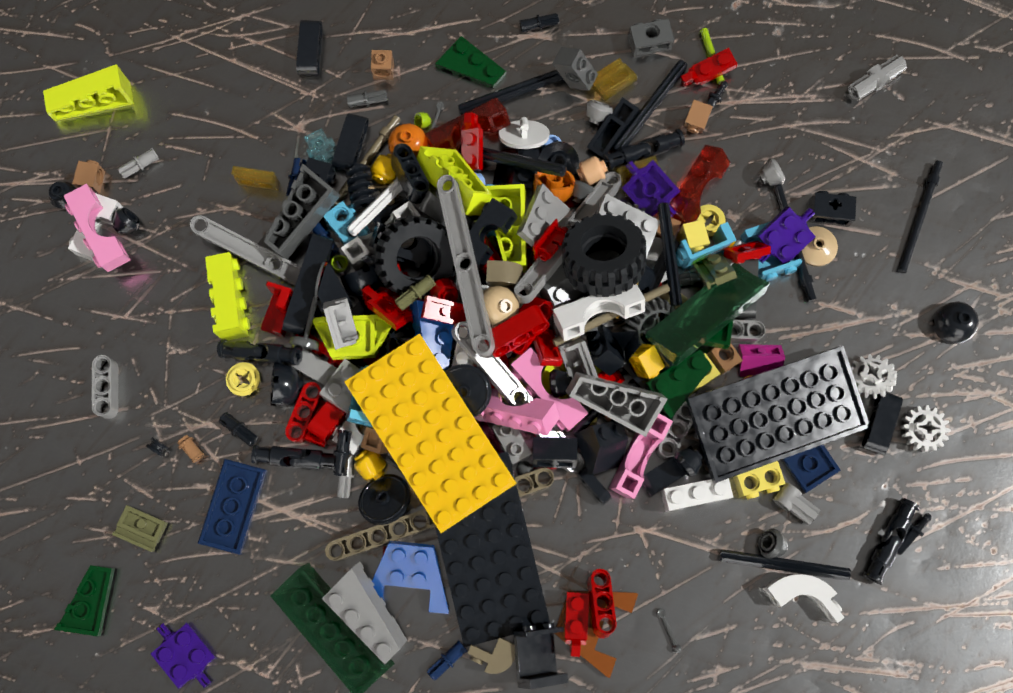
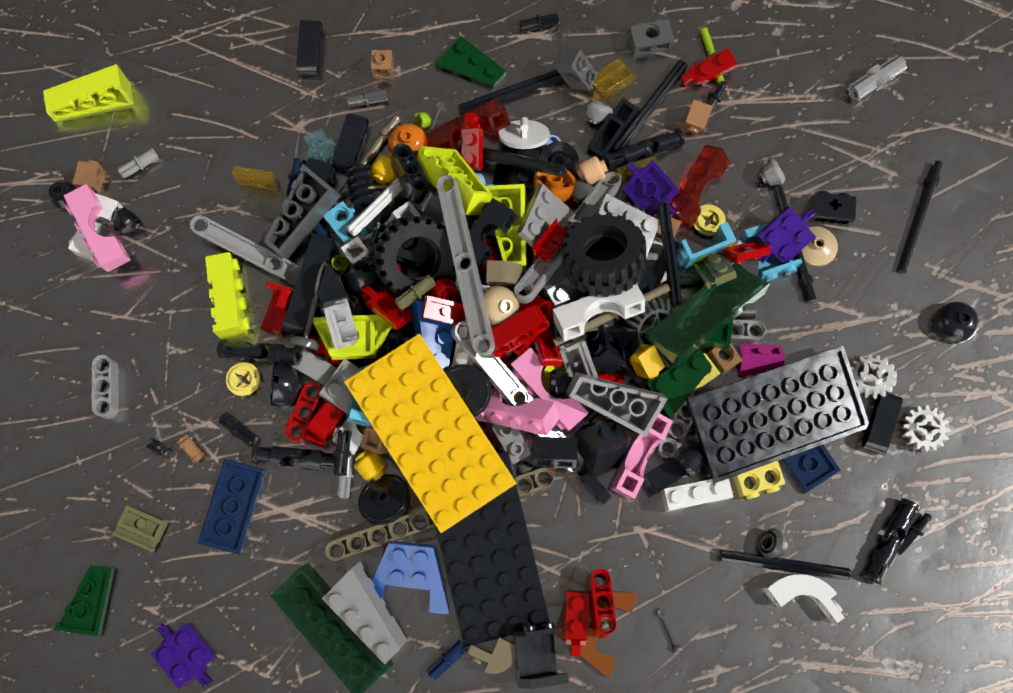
(695, 235): light yellow brick -> none
(791, 500): light grey piece -> none

